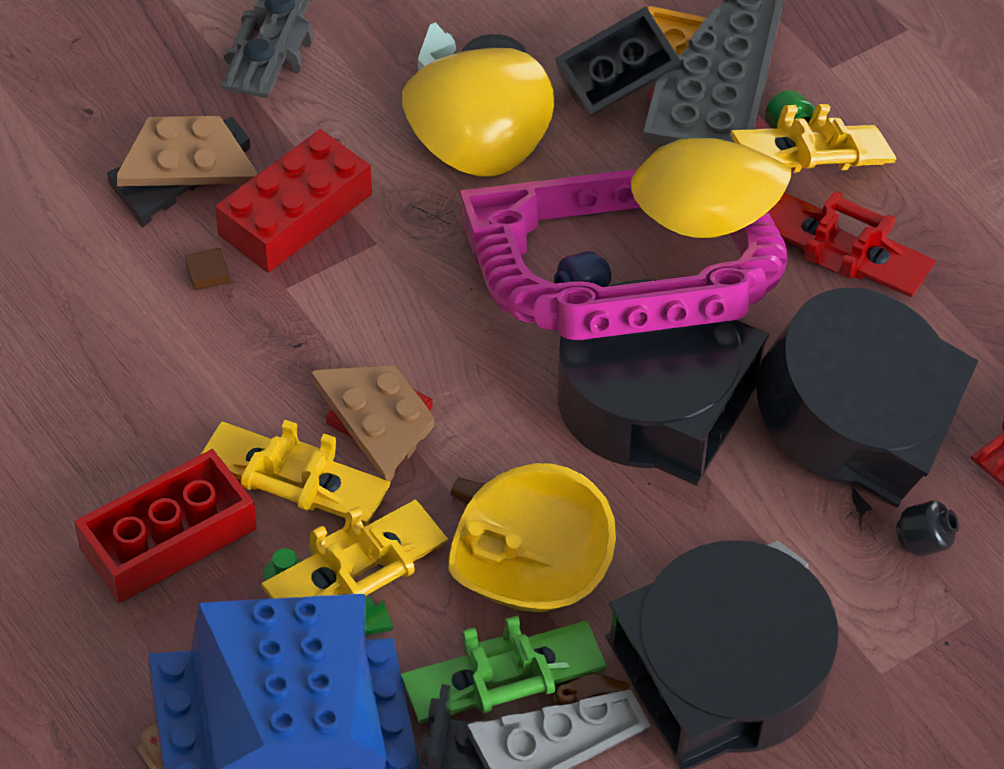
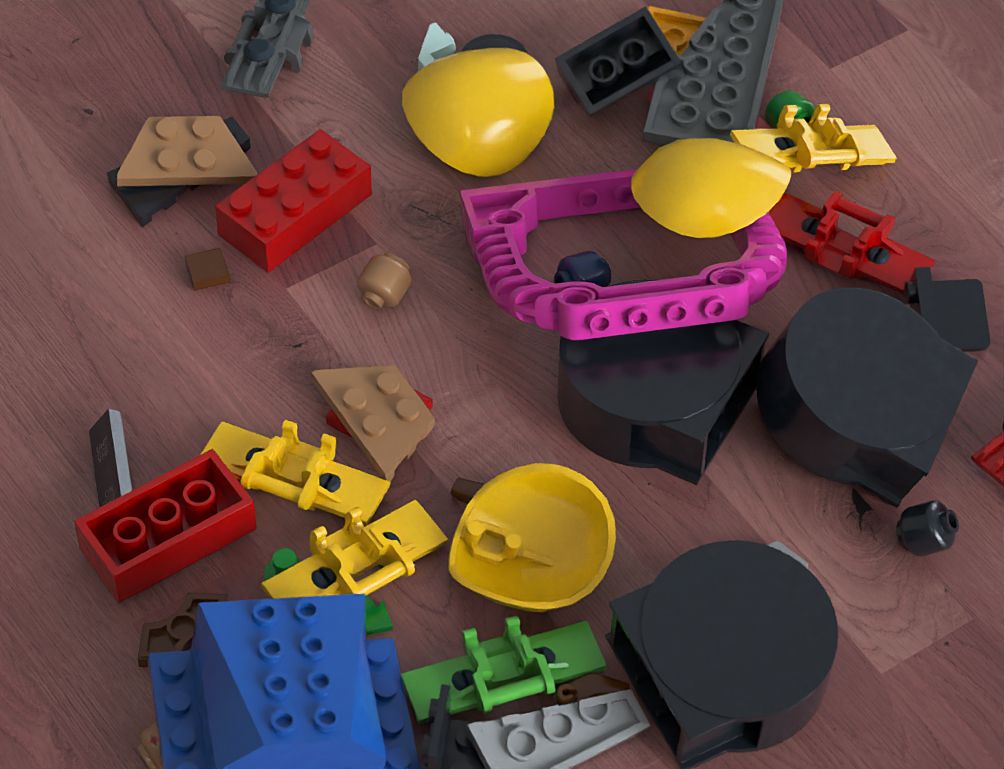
(110, 457): none -> black tile
(175, 631): none -> reddish brown tile
(384, 281): none -> medium nougat head
(951, 308): none -> black bracket

